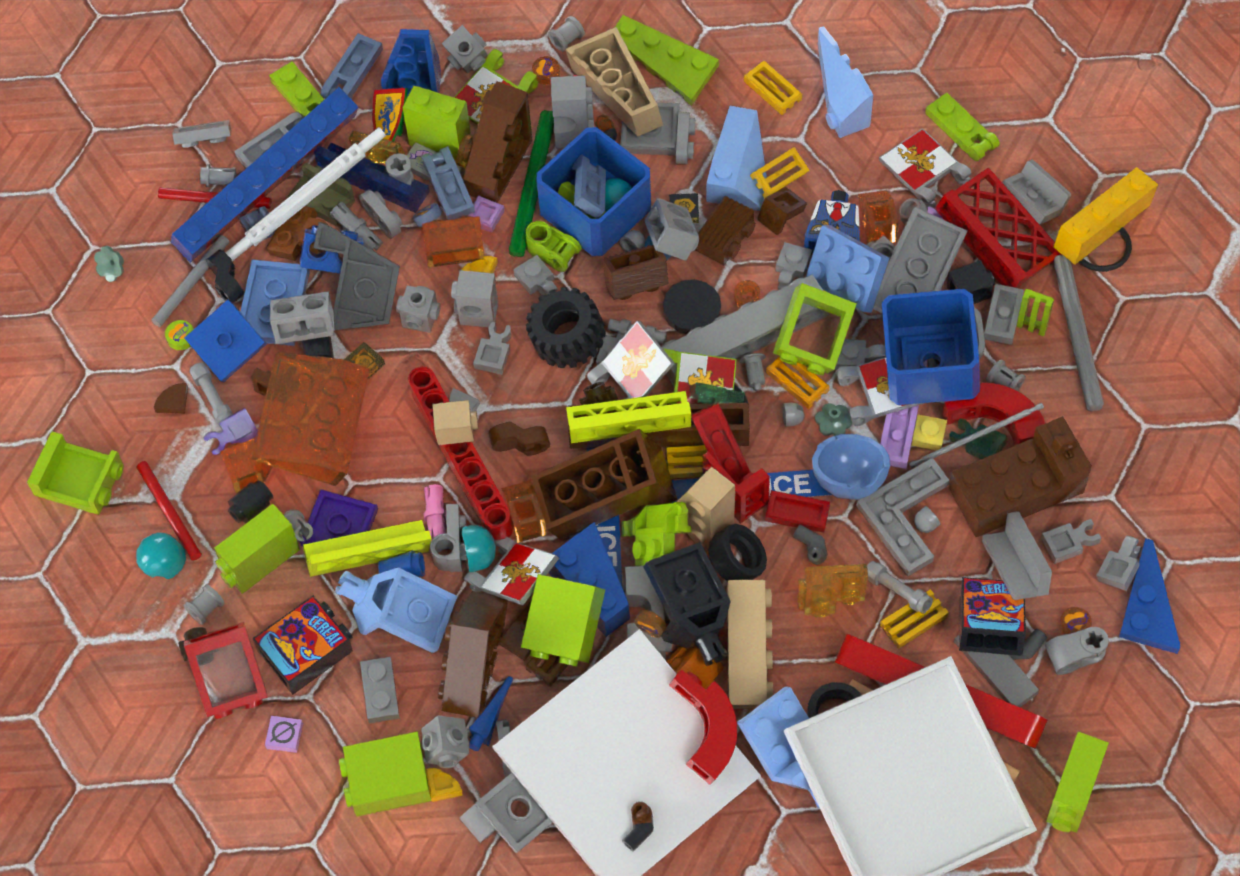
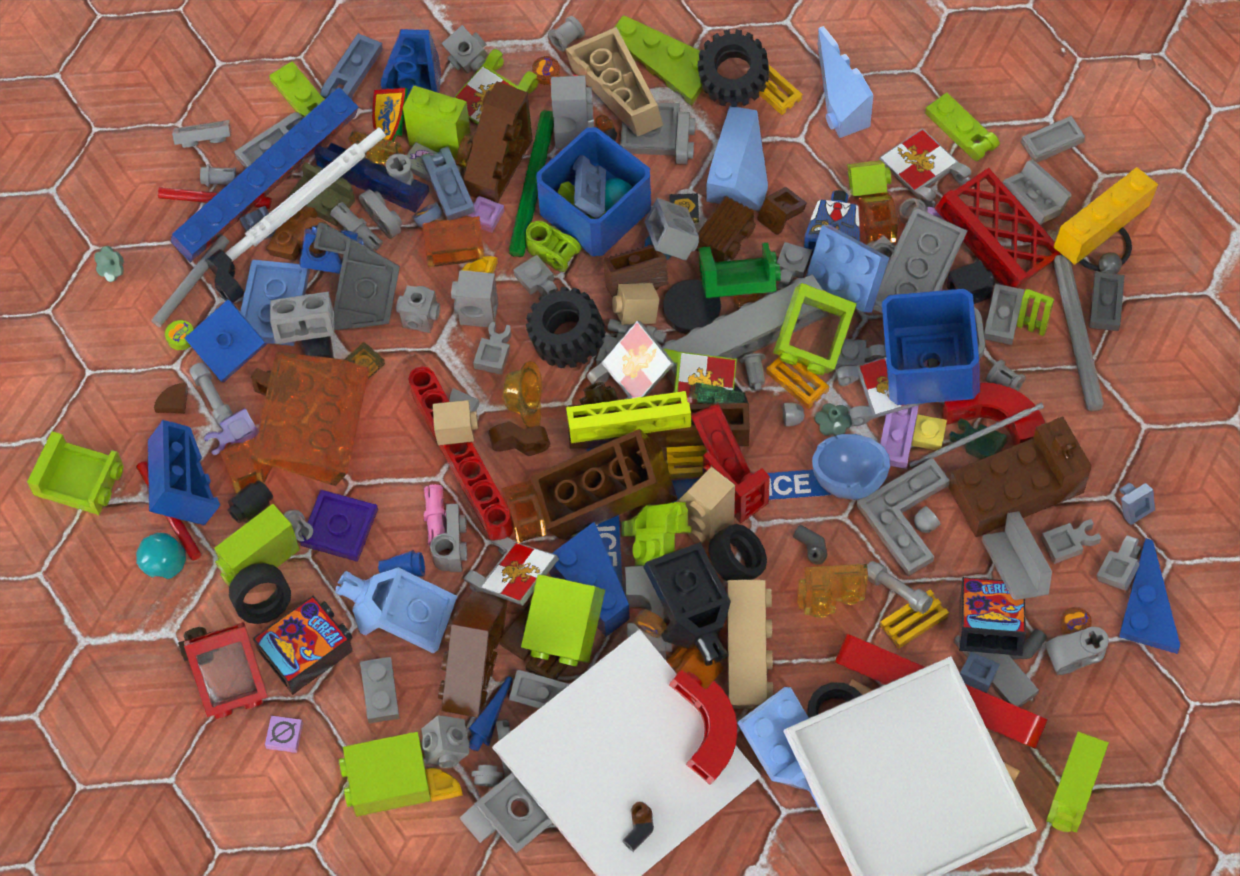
(176, 476): none -> blue wedge
(204, 604): light grey bush -> none
(268, 609): none -> black tyre
(365, 547): neon yellow fence -> none
(479, 547): teal hair -> none
(487, 776): none -> light grey plate
(523, 393): none -> clear yellow piece
(534, 689): none -> light grey plate
(632, 240): light grey hinge -> none
(636, 303): none -> tan brick
(729, 47): none -> black tyre
(739, 276): none -> green panel
(764, 183): yellow tile -> none
(797, 510): red tile -> none
(868, 178): none -> lime brick
(979, 672): none -> sand blue tile
(1053, 139): none -> light grey tile
(1107, 294): none -> dark grey plate
(1137, 502): none -> sand blue tile

